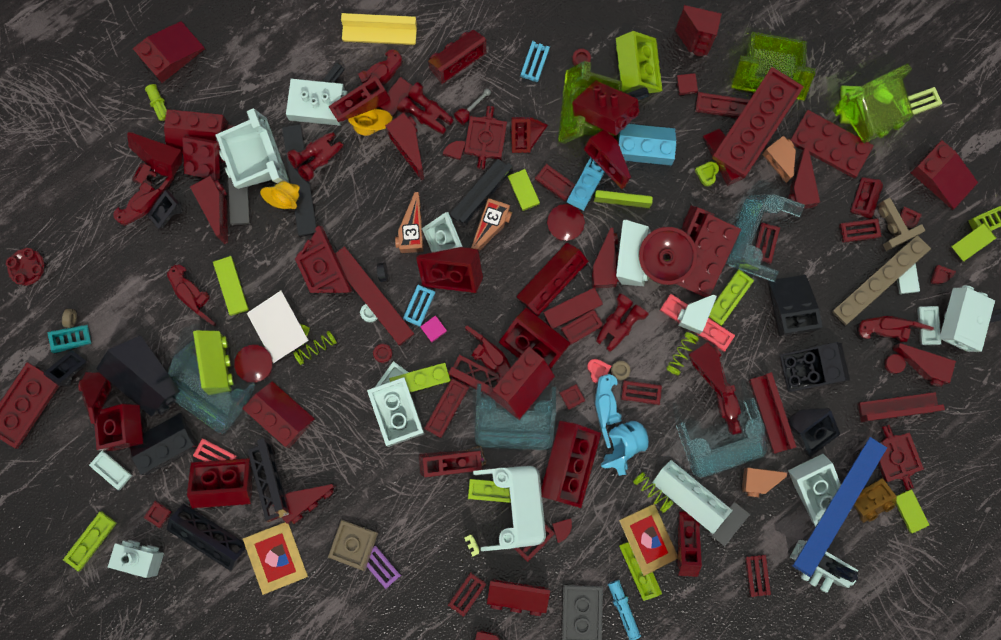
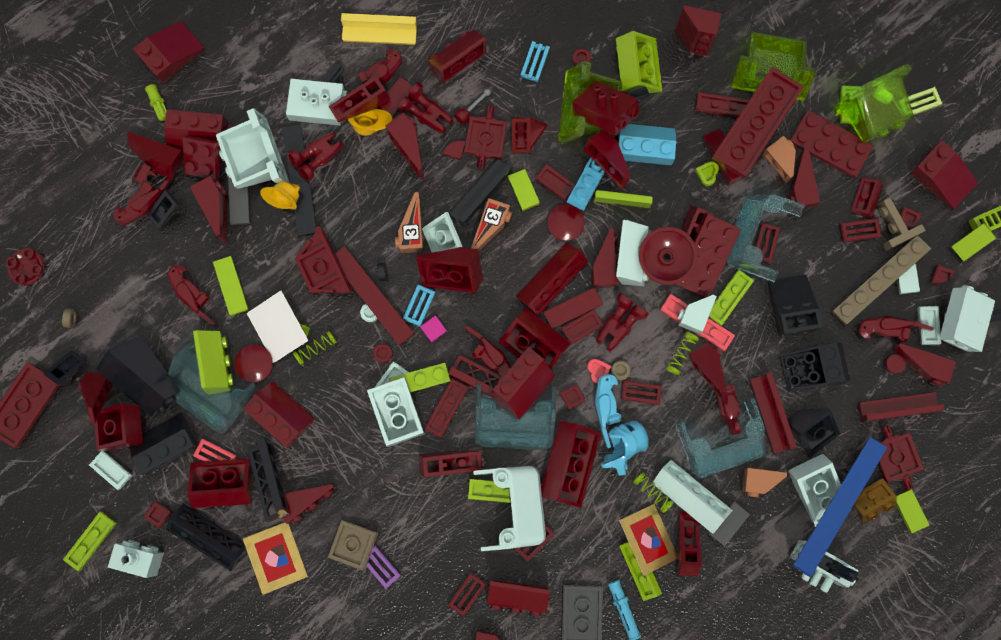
(60, 333): teal slope -> none
(473, 544): yellowish green tile -> none
(562, 529): dark red tile -> none
(687, 84): dark red tile -> none
(758, 578): dark red tile -> none

